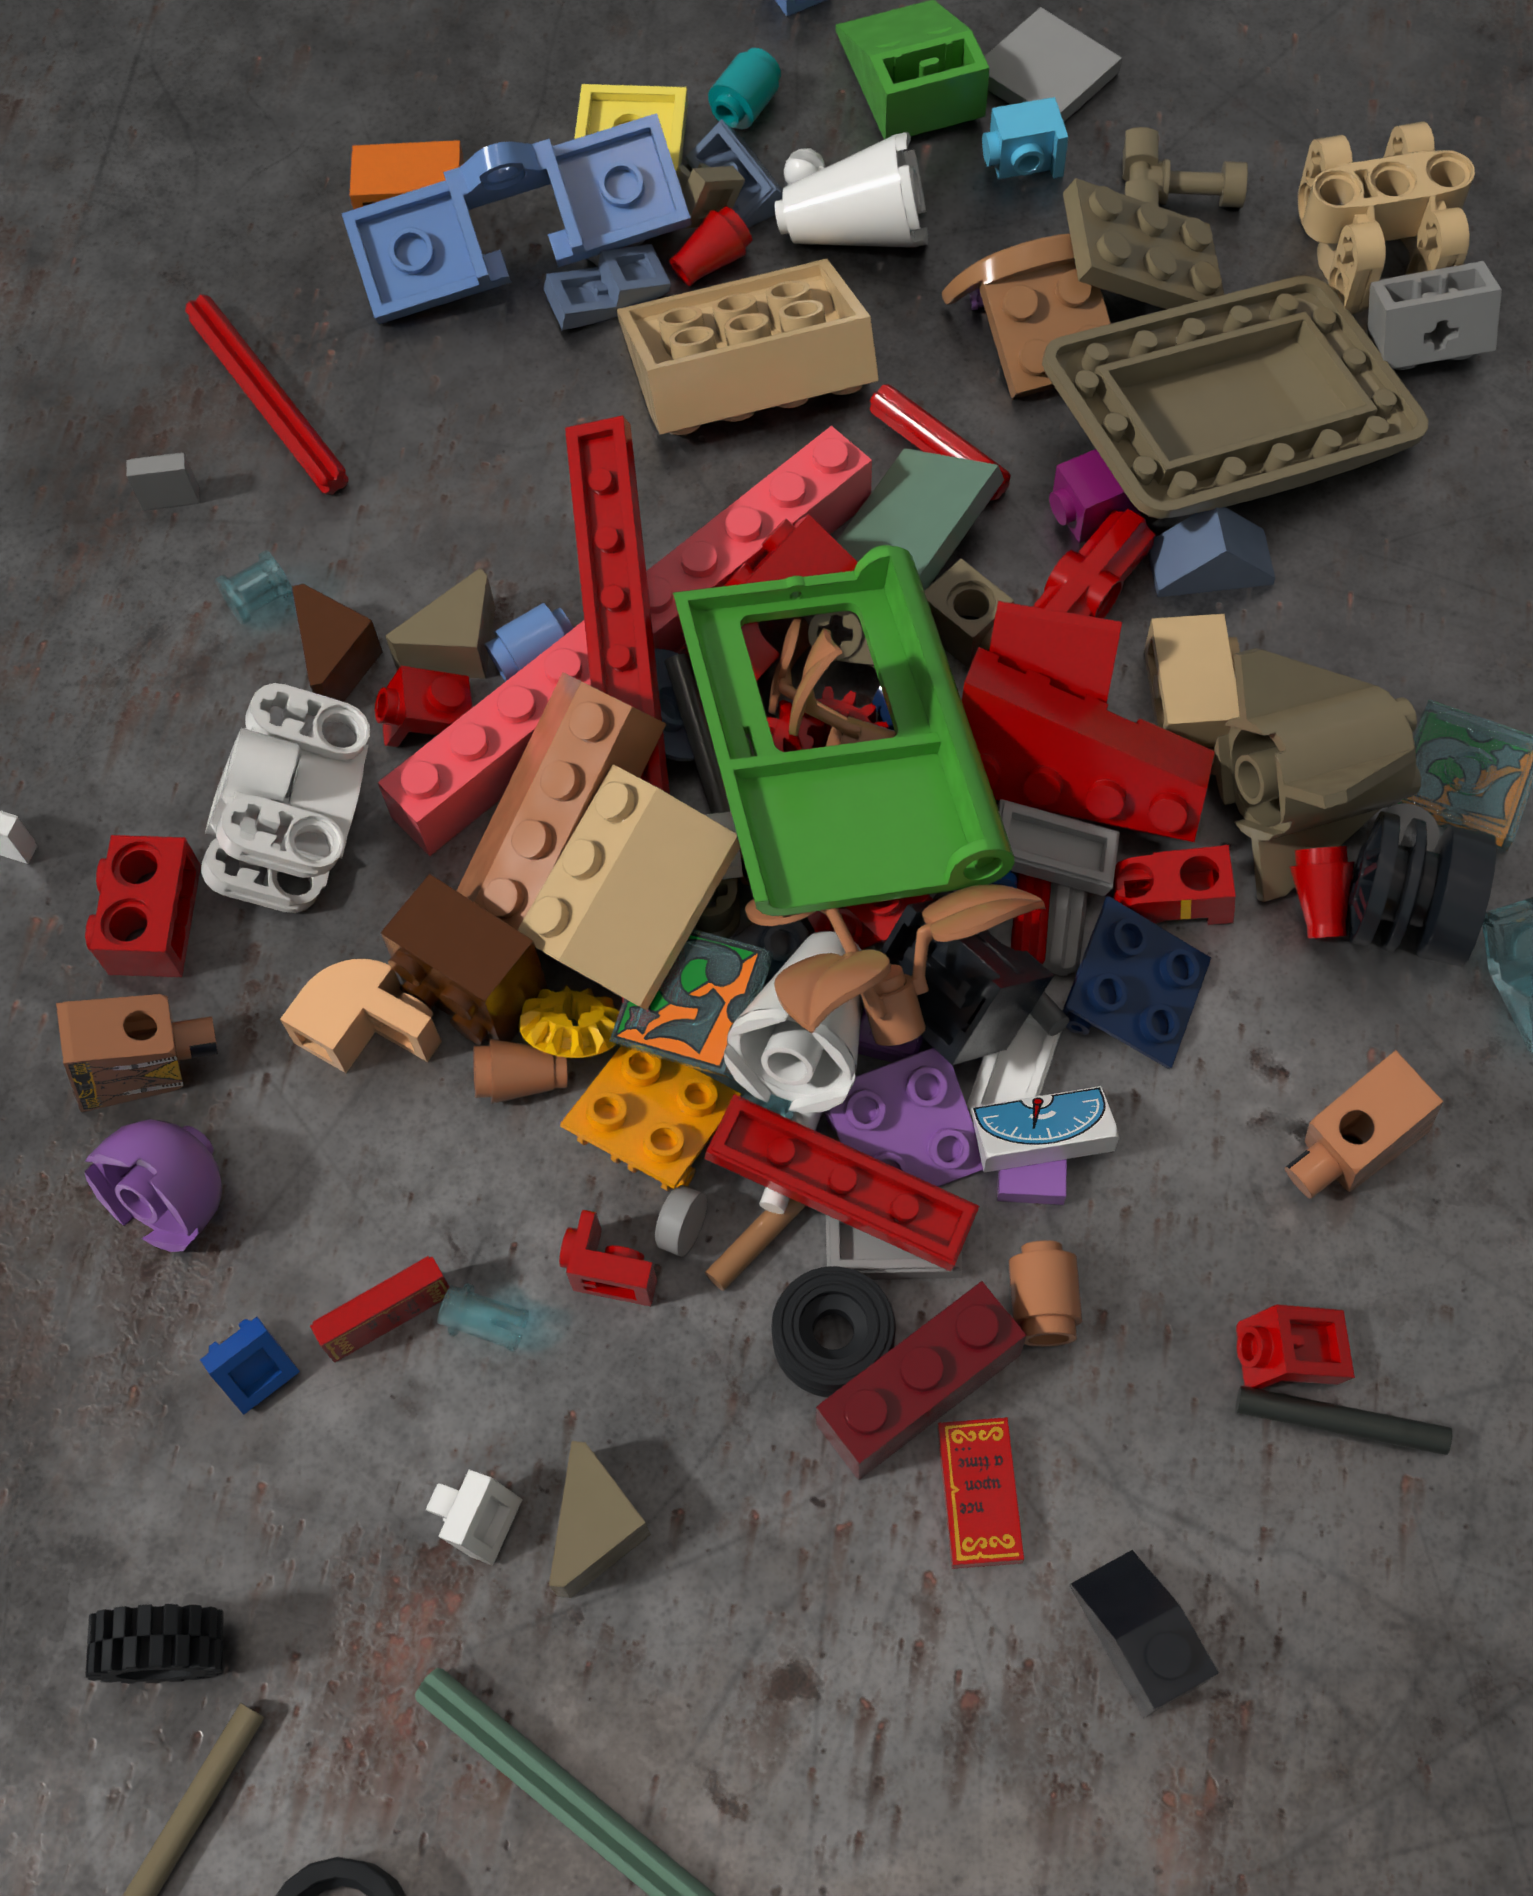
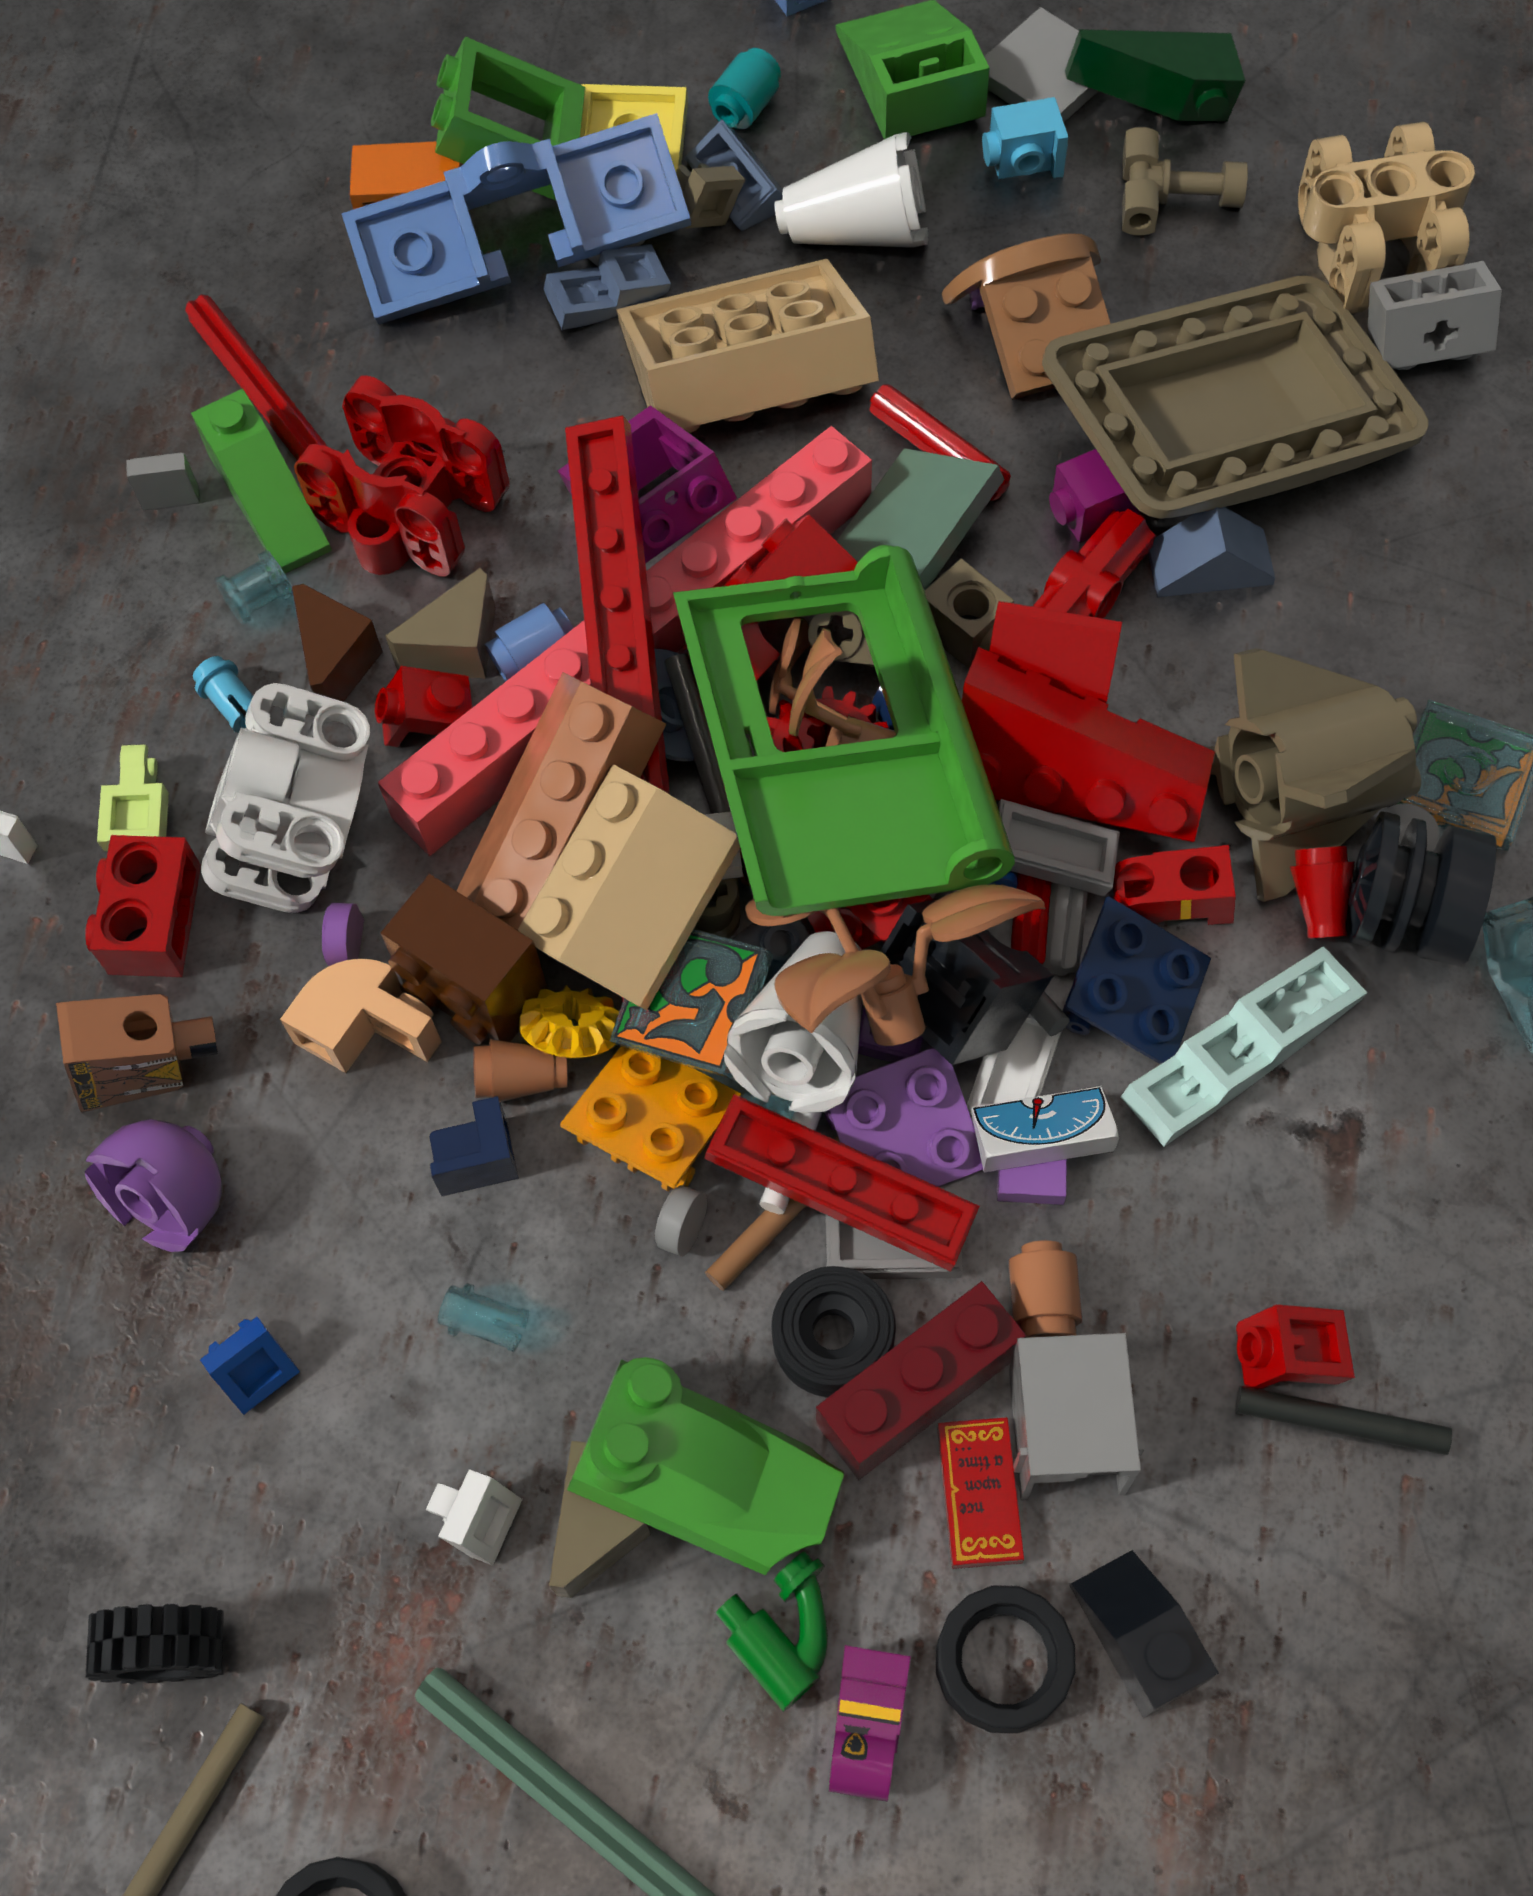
(136, 804): none -> yellowish green plate
(220, 683): none -> medium azure pin
(260, 480): none -> bright green slope
(341, 932): none -> medium lavender tile
(380, 1309): red tile -> none
(419, 472): none -> red piece
(474, 1152): none -> dark blue panel
(511, 83): none -> bright green window
(615, 1274): red bracket -> none
(698, 486): none -> magenta window
(703, 1470): none -> bright green slope
(713, 244): red cone -> none
(765, 1650): none -> green plant
(802, 164): white hinge -> none
(868, 1722): none -> magenta leg
(1060, 1656): none -> black tyre
(1073, 1410): none -> light grey piece
(1140, 248): dark tan plate -> none
(1162, 71): none -> dark green slope
(1192, 676): tan brick -> none
(1243, 1045): none -> light aqua slope
(1382, 1110): nougat torso -> none

